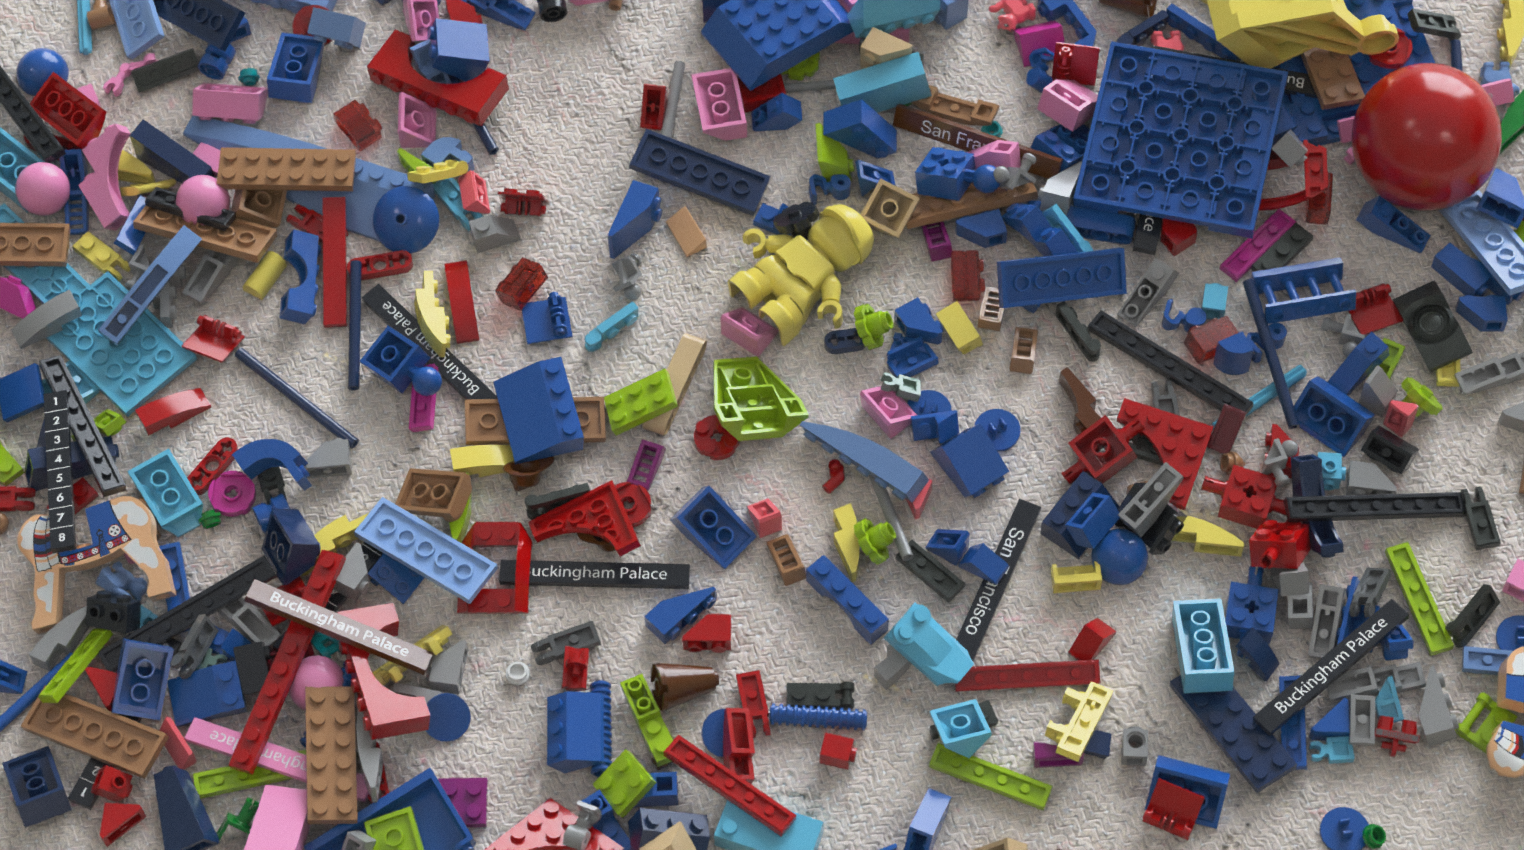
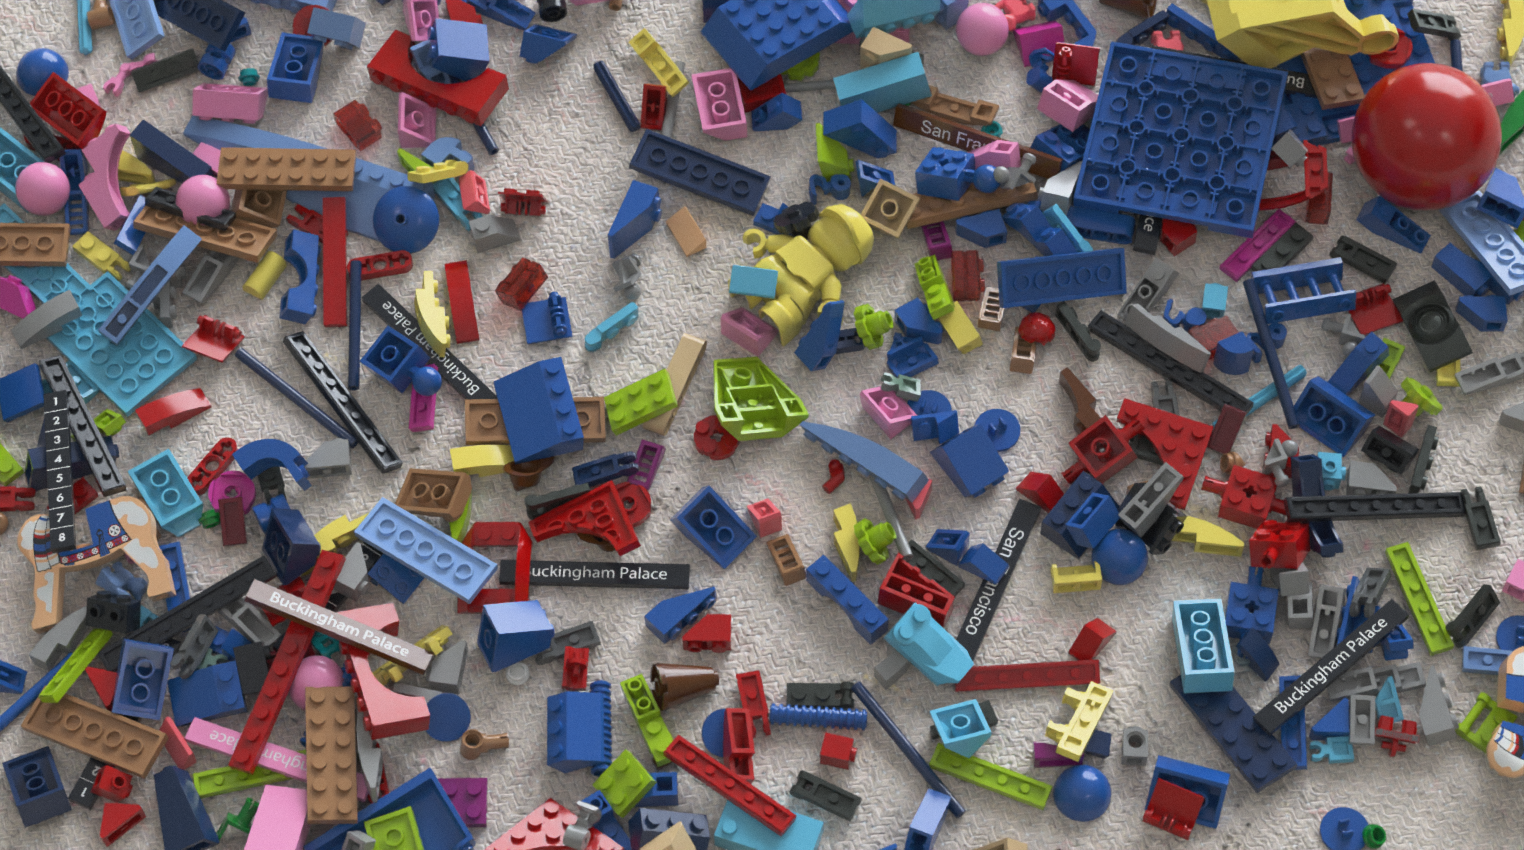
(232, 521): none -> dark red tile
(342, 402): none -> black tile
(483, 742): none -> medium nougat pin
(513, 632): none -> blue slope
(542, 41): none -> blue slope
(605, 469): none -> dark blue hinge
(616, 96): none -> dark blue axle
(659, 62): none -> light yellow slope
(753, 281): none -> medium azure slope
(821, 341): none -> blue slope
(826, 795): none -> pearl dark grey plate
(906, 747): none -> dark blue piece
(908, 586): none -> red wedge
(934, 286): none -> lime slope
(982, 29): none -> bright pink piece
(1037, 328): none -> red hair
(1041, 490): none -> red slope
(1082, 793): none -> blue piece
(1170, 340): none -> light grey slope
(1364, 259): none -> pearl dark grey plate
(1424, 460): none -> pearl dark grey plate

